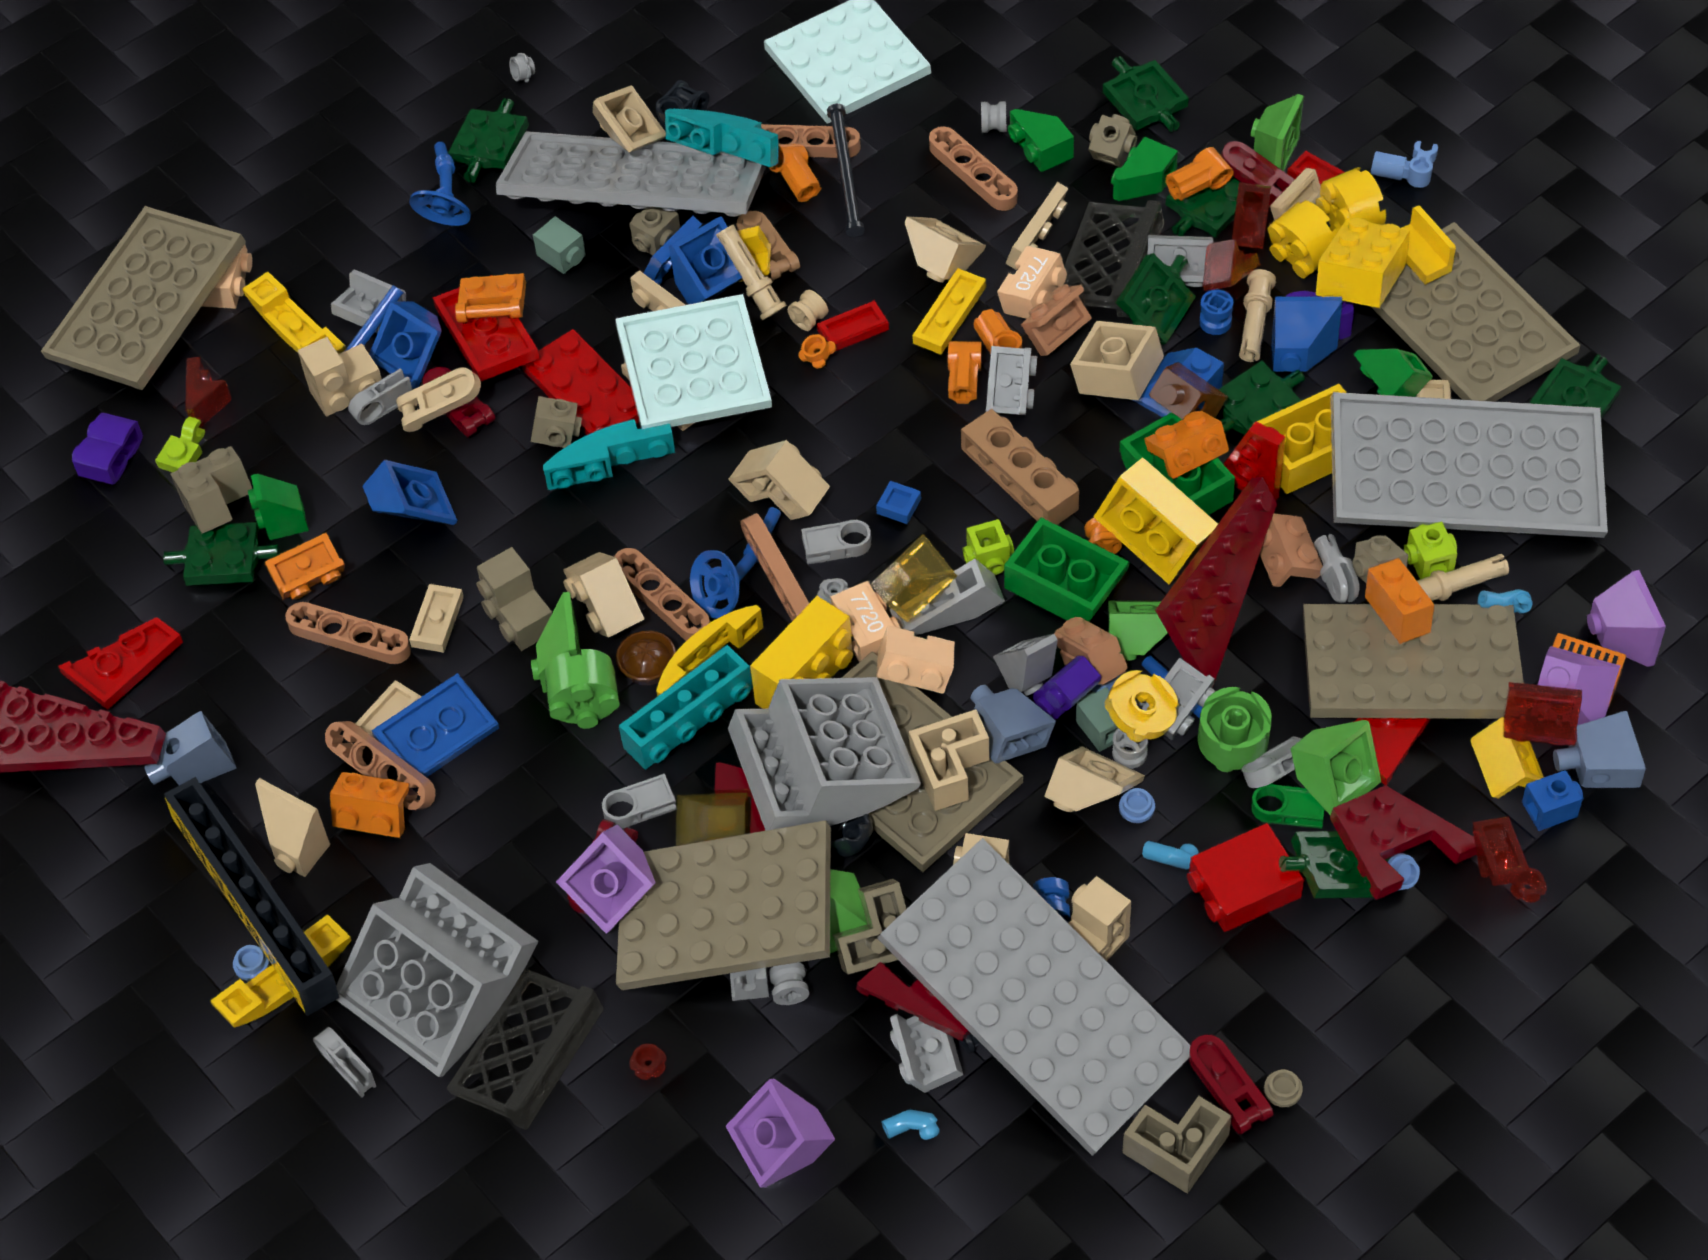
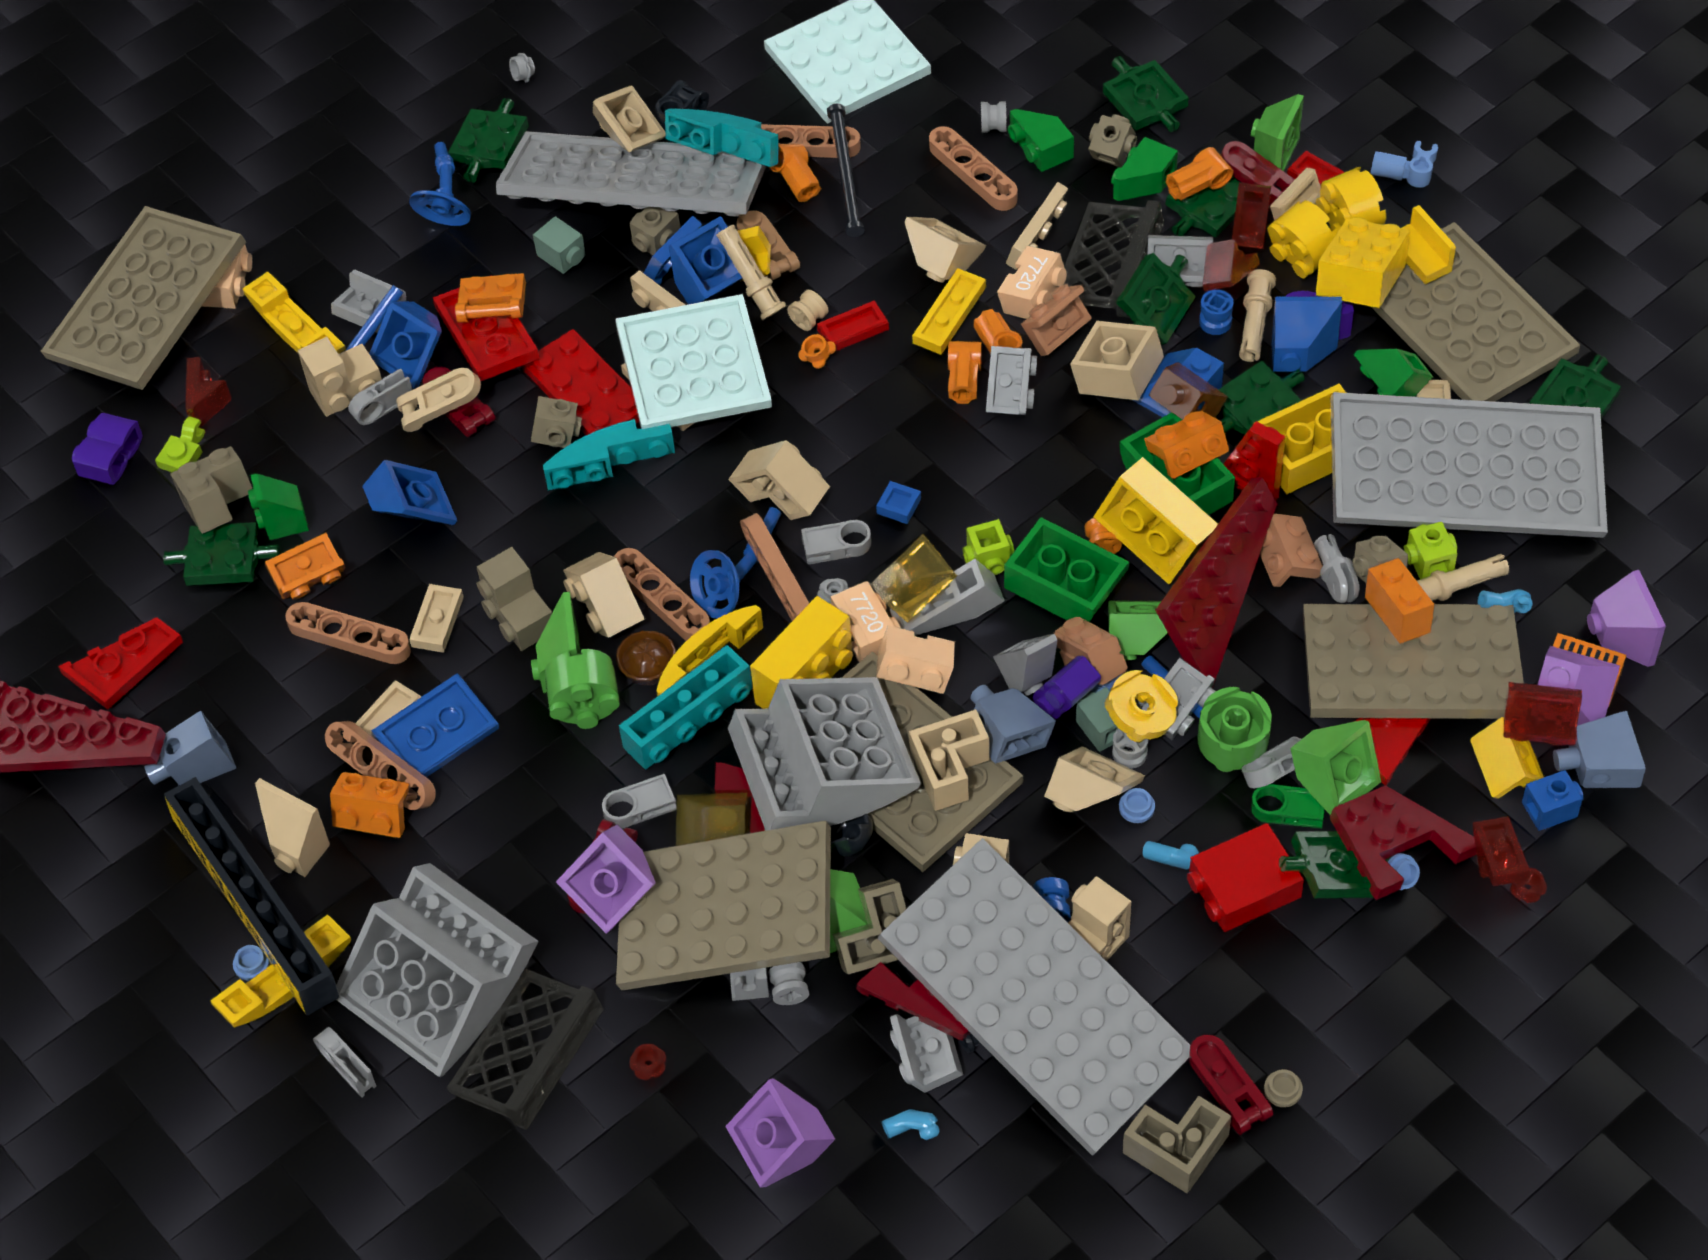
(1020, 468): medium nougat brick -> none

